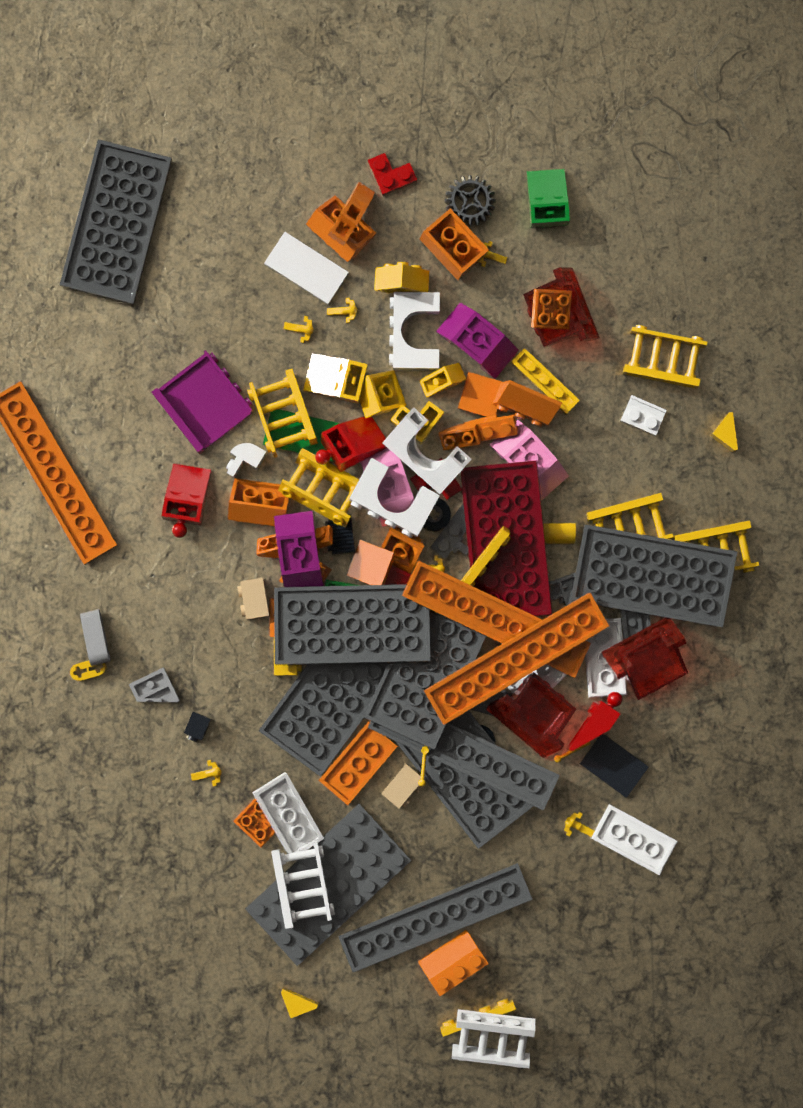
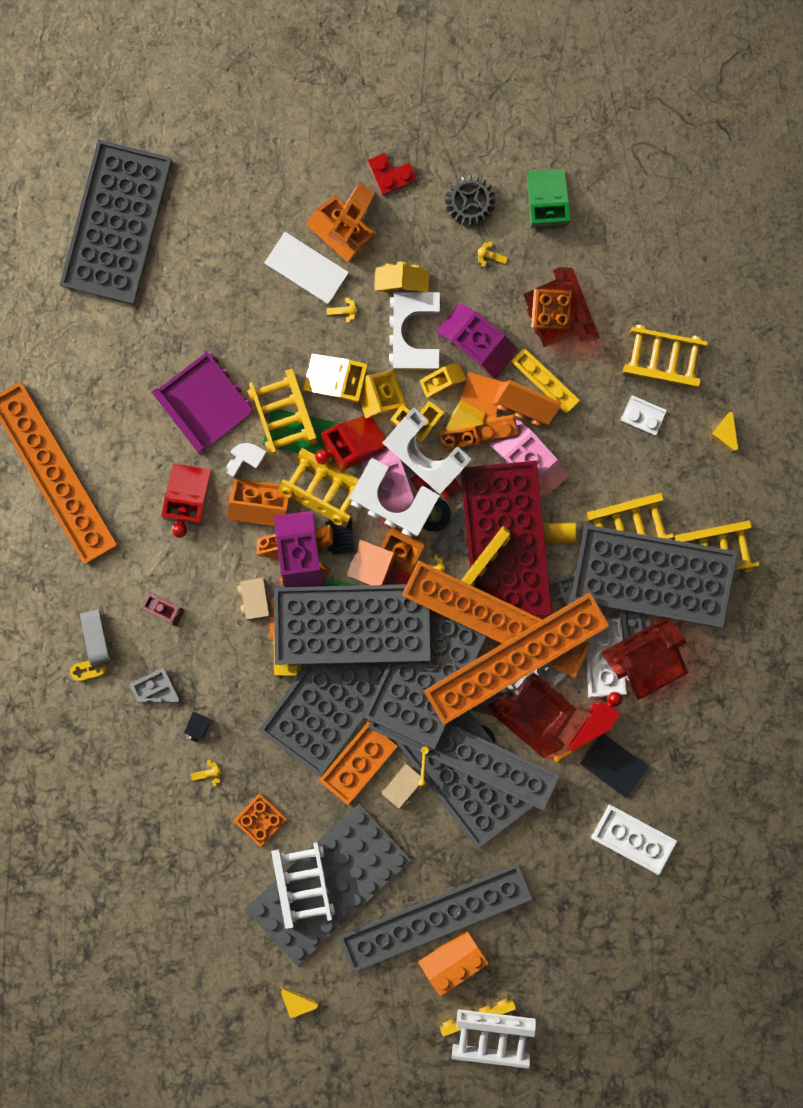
(162, 609): none -> slope
(288, 814): white plate -> none
(308, 330): yellow piece -> none
(453, 244): orange slope -> none
(465, 416): none -> yellow slope
(571, 822): yellow piece -> none

